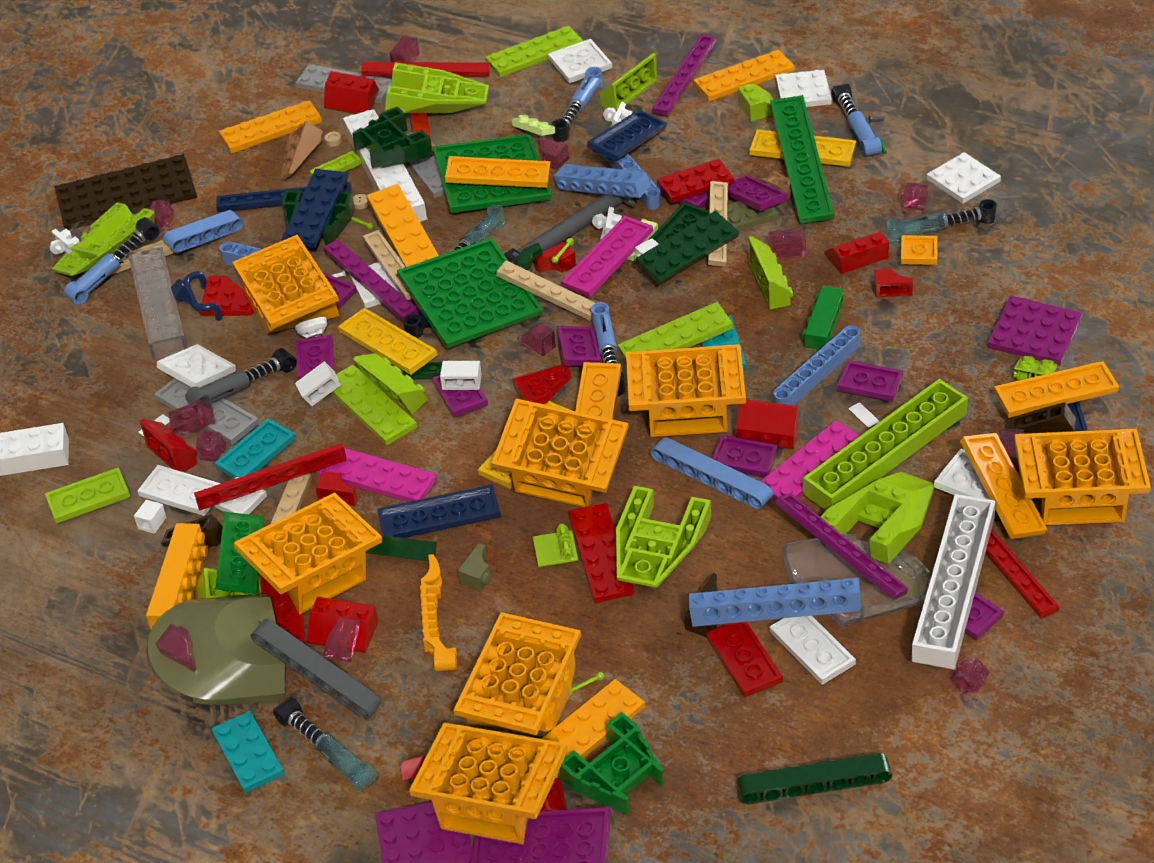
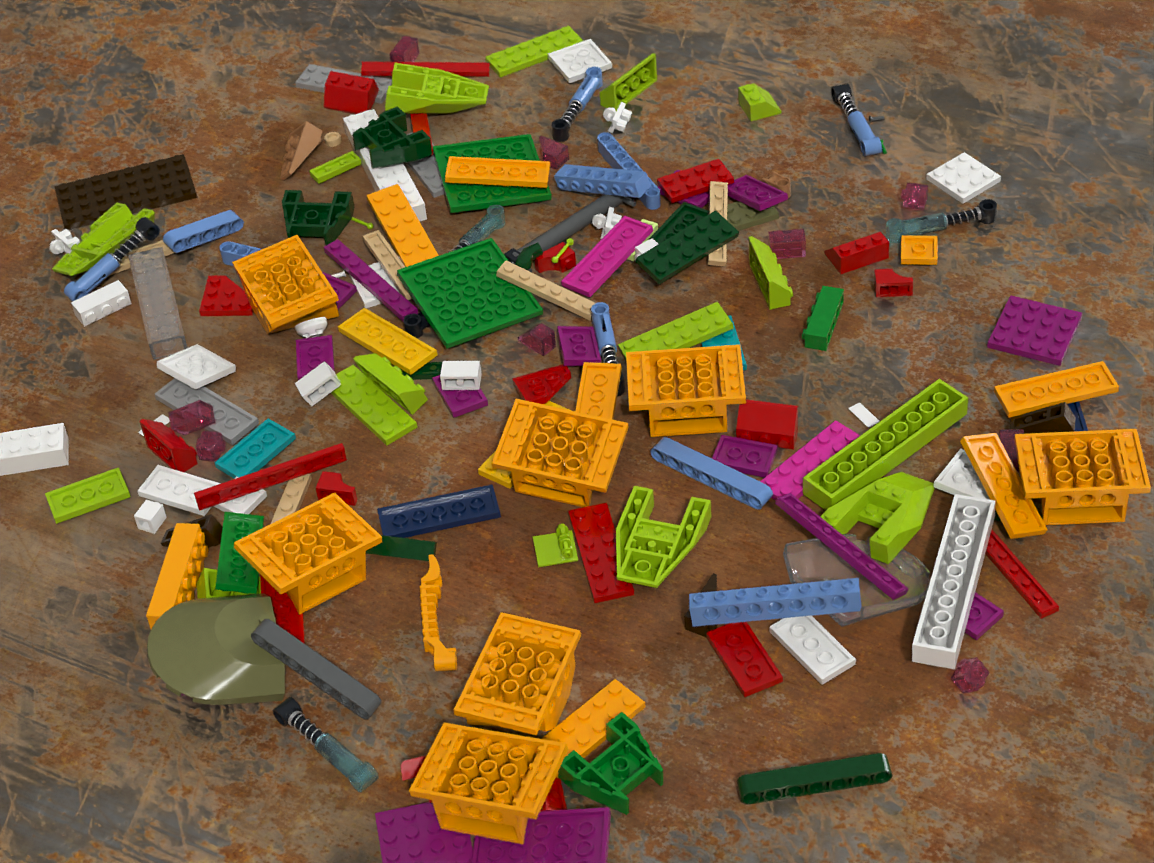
(101, 303): none -> white brick
(163, 213): clear pink brick -> none
(177, 646): clear pink slope -> none
(183, 292): dark blue piece -> none
(247, 752): teal plate -> none
(258, 199): dark blue plate -> none
(269, 126): light orange plate -> none
(280, 361): piece -> none
(316, 206): dark blue plate -> none
(326, 614): red slope -> none
(342, 640): clear pink slope -> none
(360, 201): tan tile -> none
(383, 476): dark pink plate -> none
(474, 571): olive arch -> none
(533, 125): yellowish green plate -> none
(599, 676): lime hinge -> none
(626, 135): dark blue plate -> none
(684, 75): magenta plate -> none
(752, 71): light orange plate -> none
(802, 159): green plate -> none
(810, 84): white plate -> none
(818, 367): medium blue beam -> none
(830, 150): yellow plate -> none
(870, 380): magenta plate -> none
(1029, 364): lime hinge -> none

